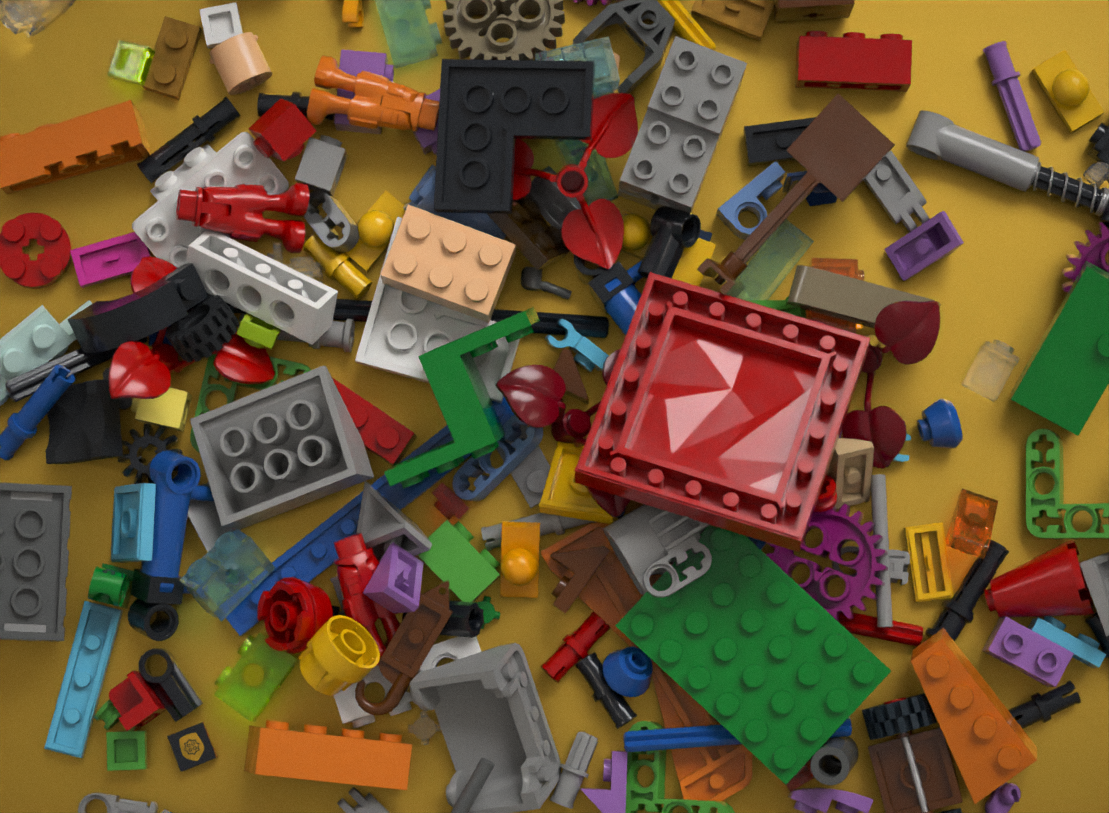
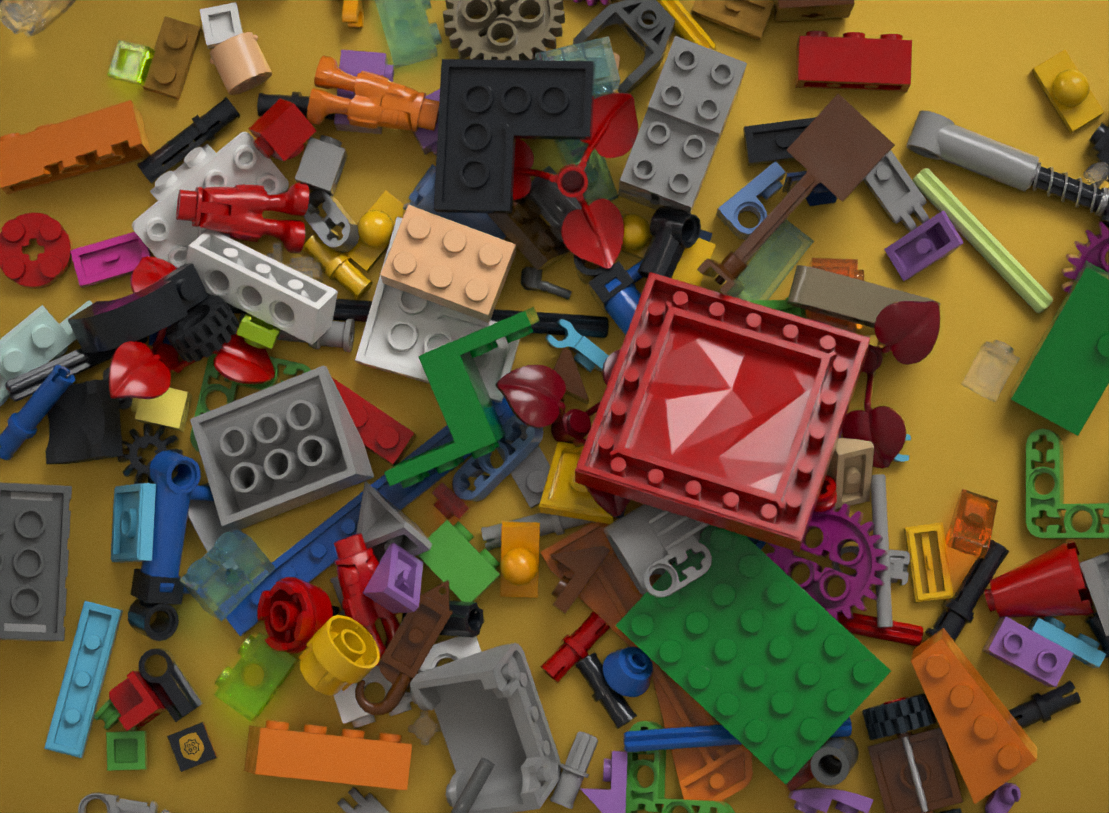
(111, 585): green leg -> none
(488, 611): green piece -> none
(940, 425): blue cone -> none
(983, 241): none -> yellowish green axle
(1012, 96): medium lavender axle -> none

